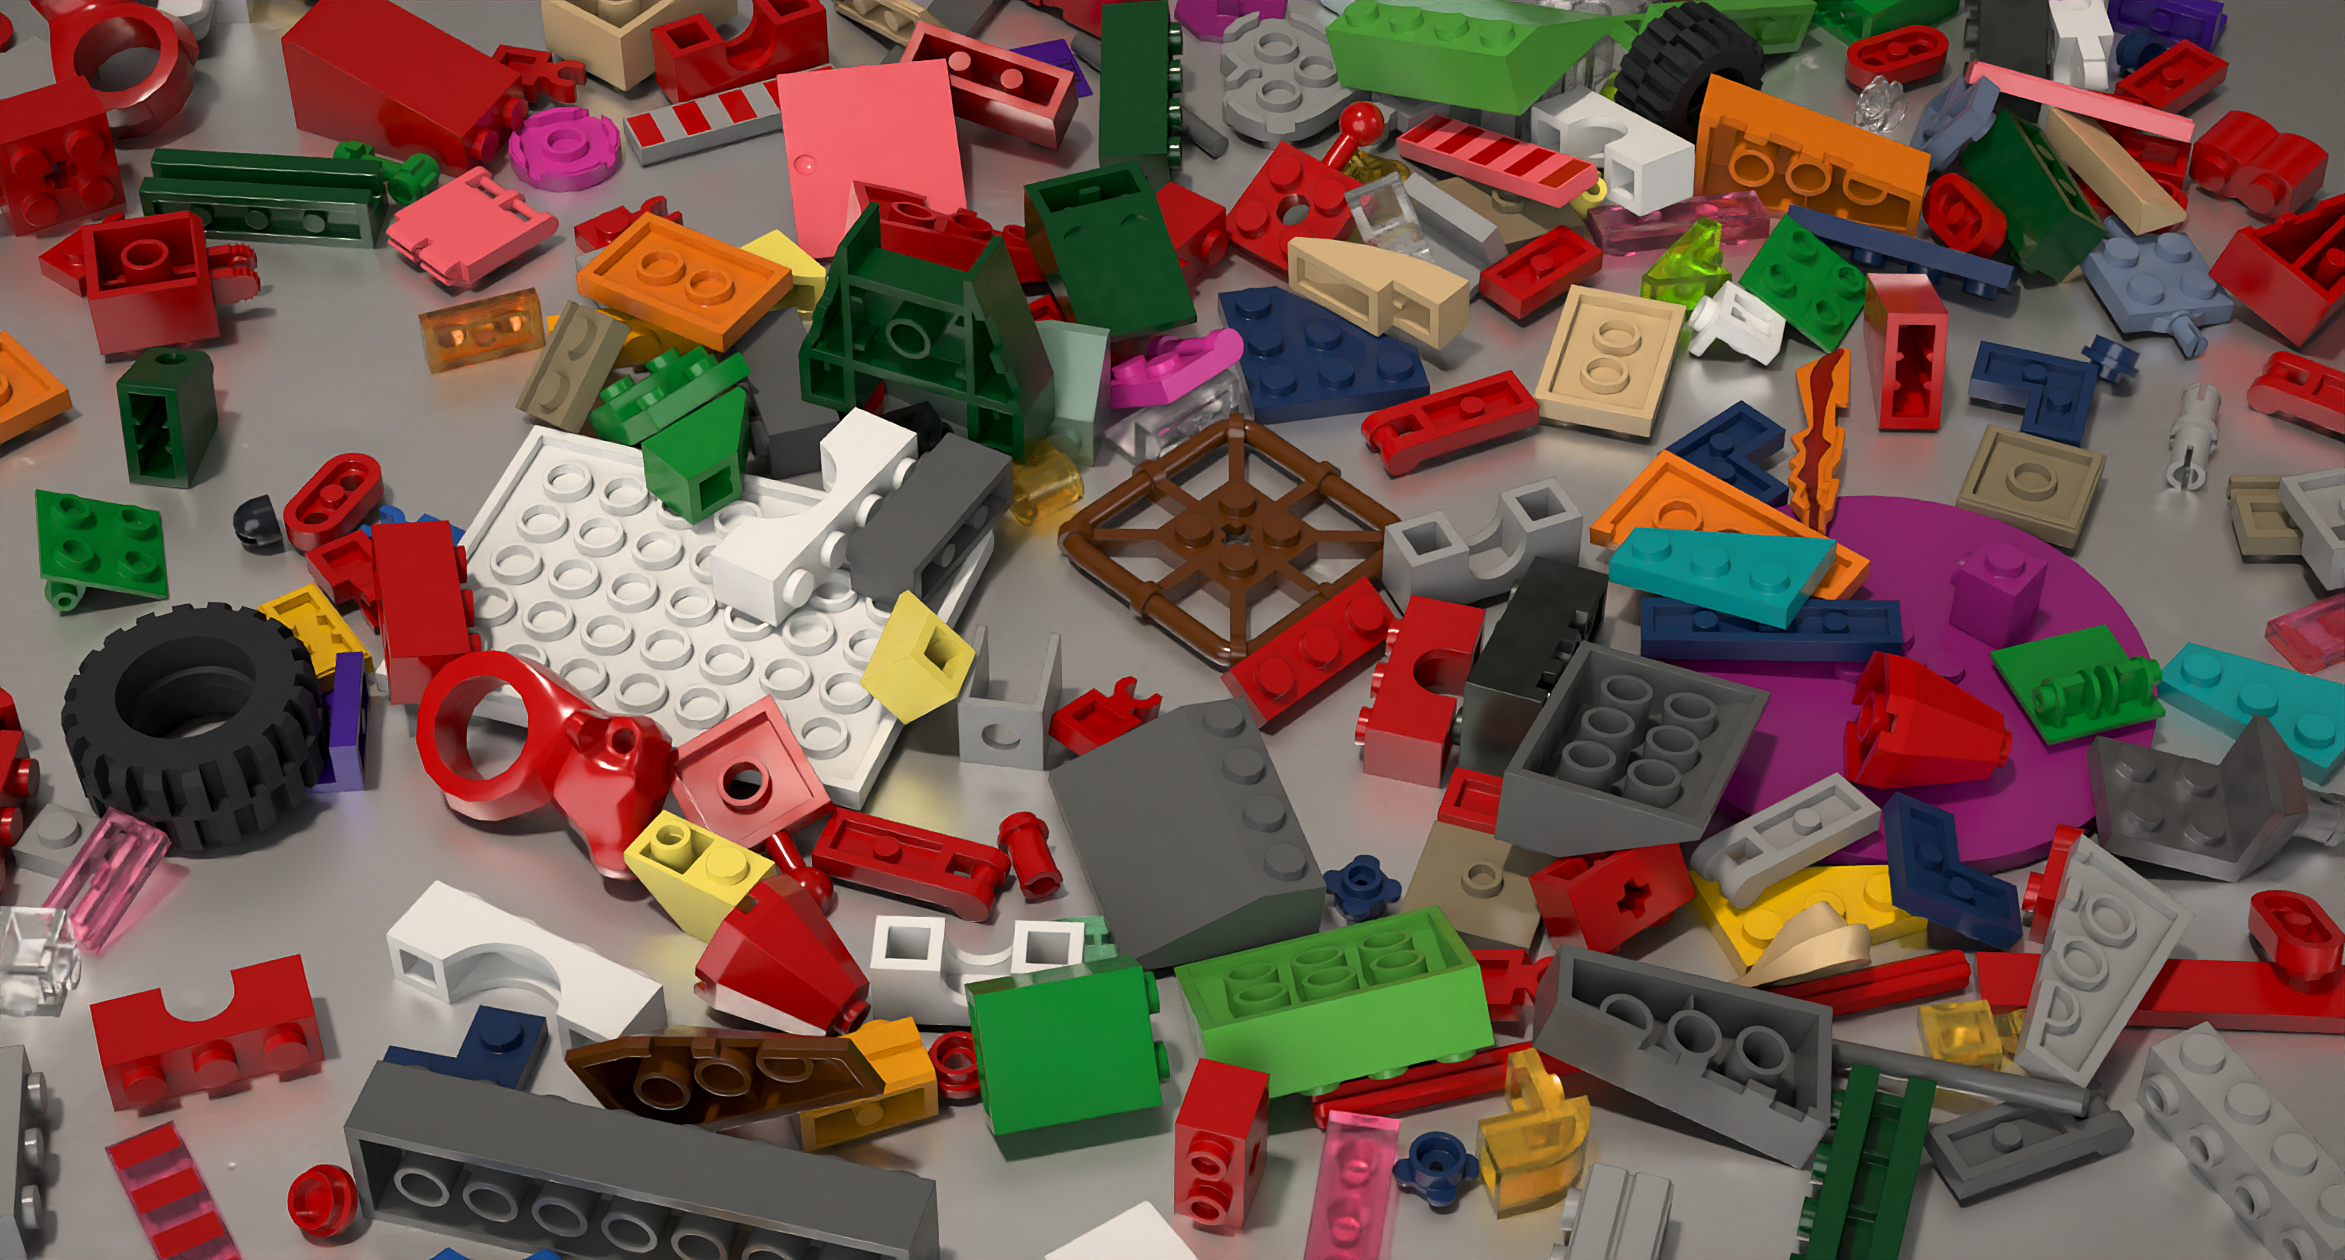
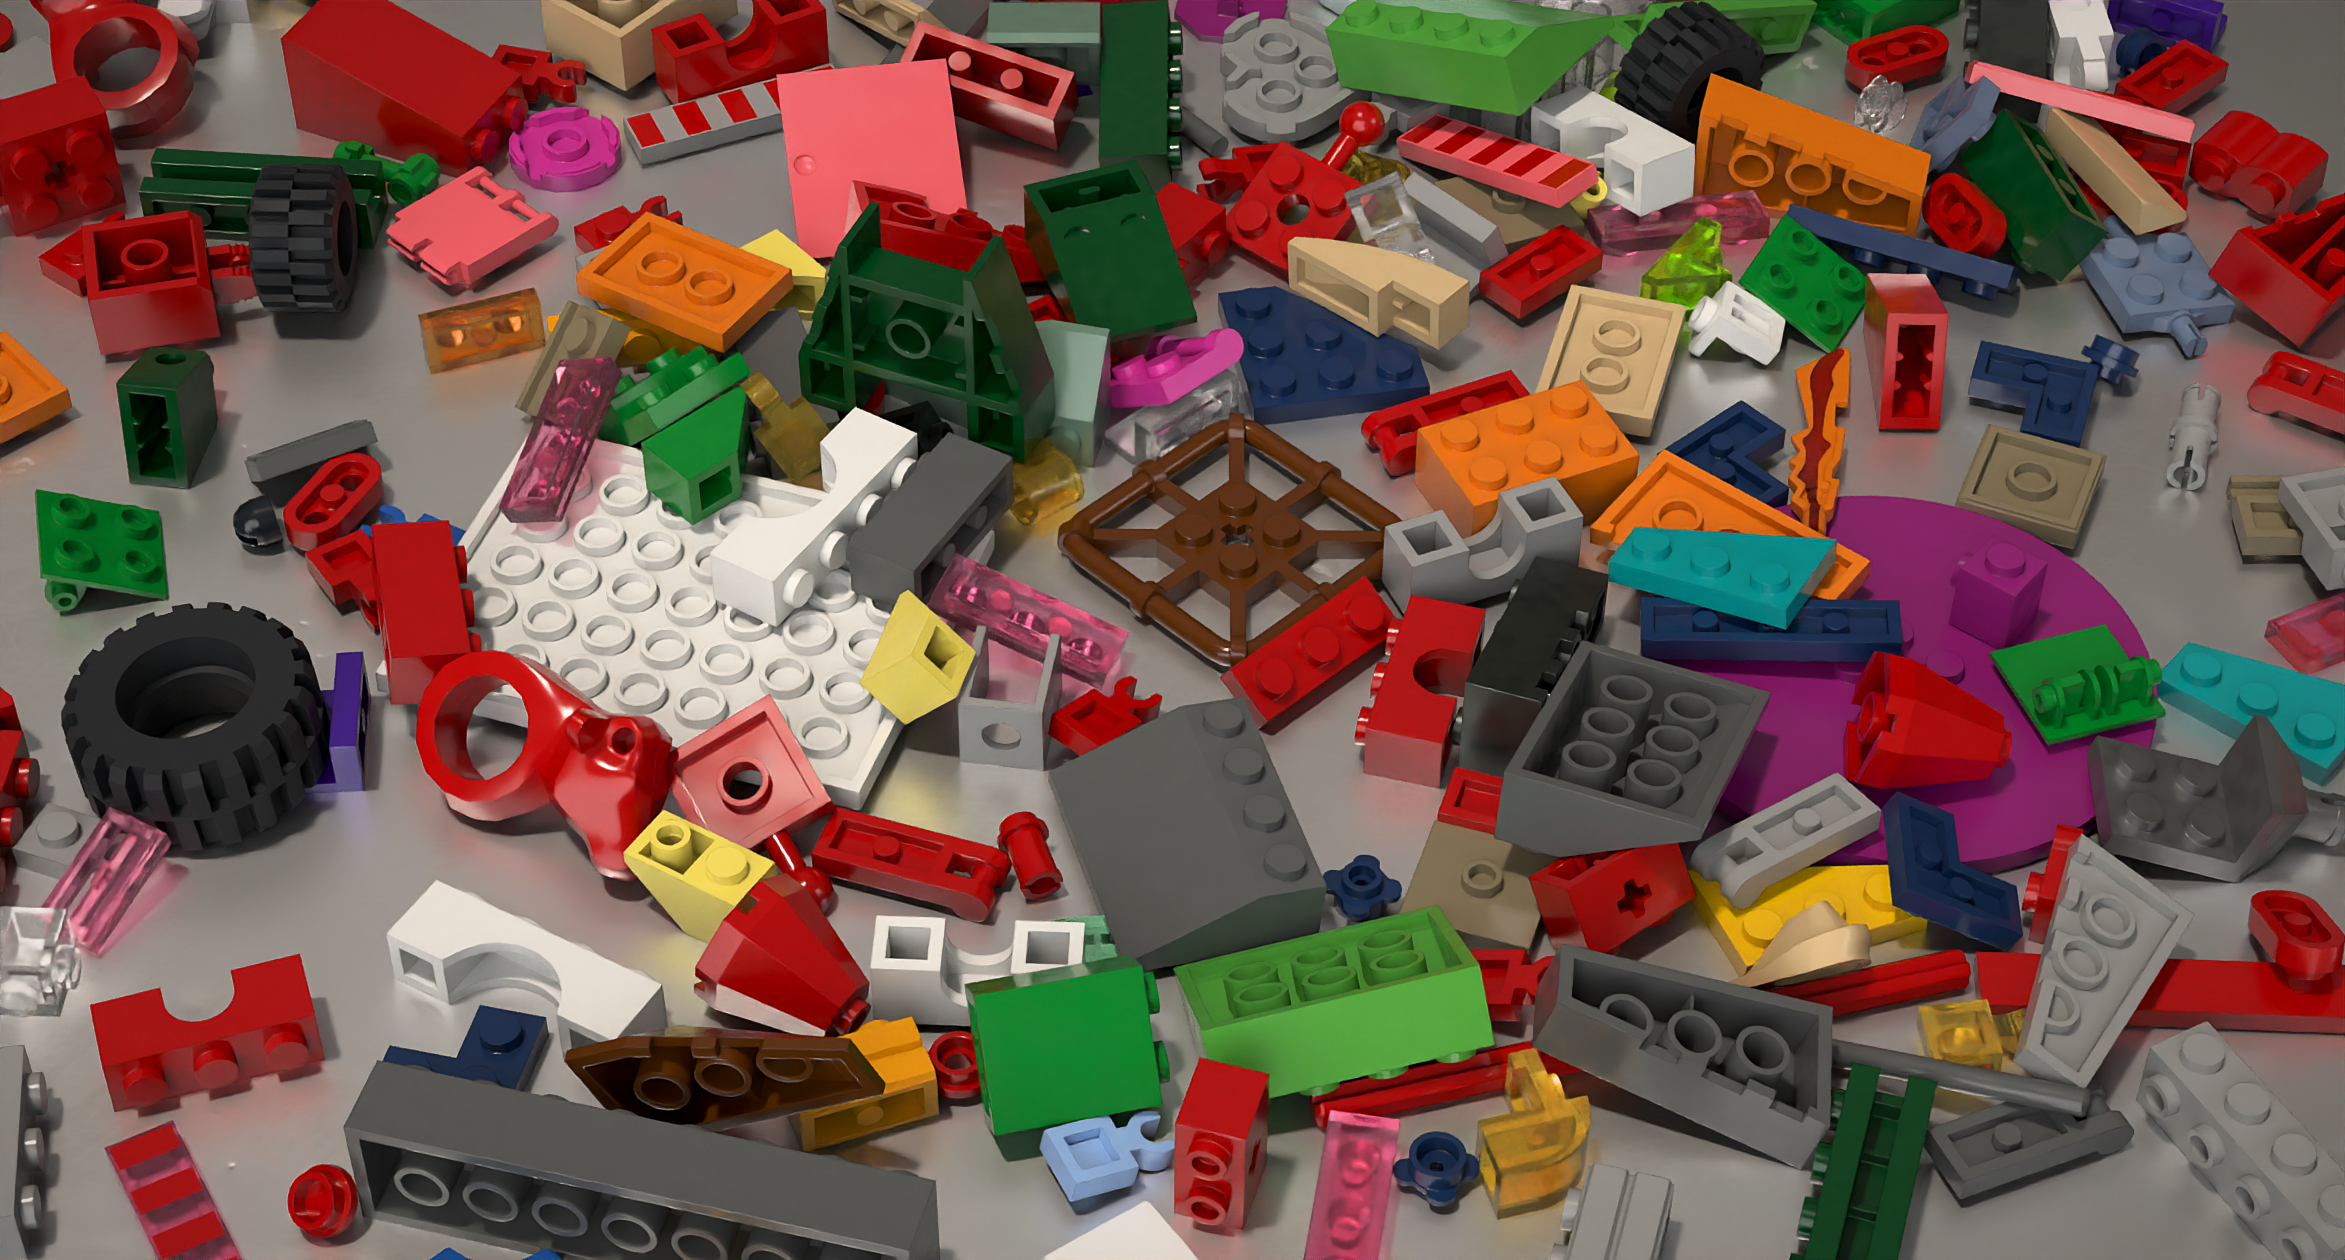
(303, 237): none -> black tyre
(310, 450): none -> dark grey tile
(320, 629): yellow plate -> none
(560, 440): none -> clear pink plate
(791, 431): none -> clear yellow plate
(1025, 619): none -> clear pink plate
(1051, 33): none -> sand green slope
(1099, 1158): none -> light blue plate
(1233, 173): none -> red plate
(1520, 442): none -> orange brick

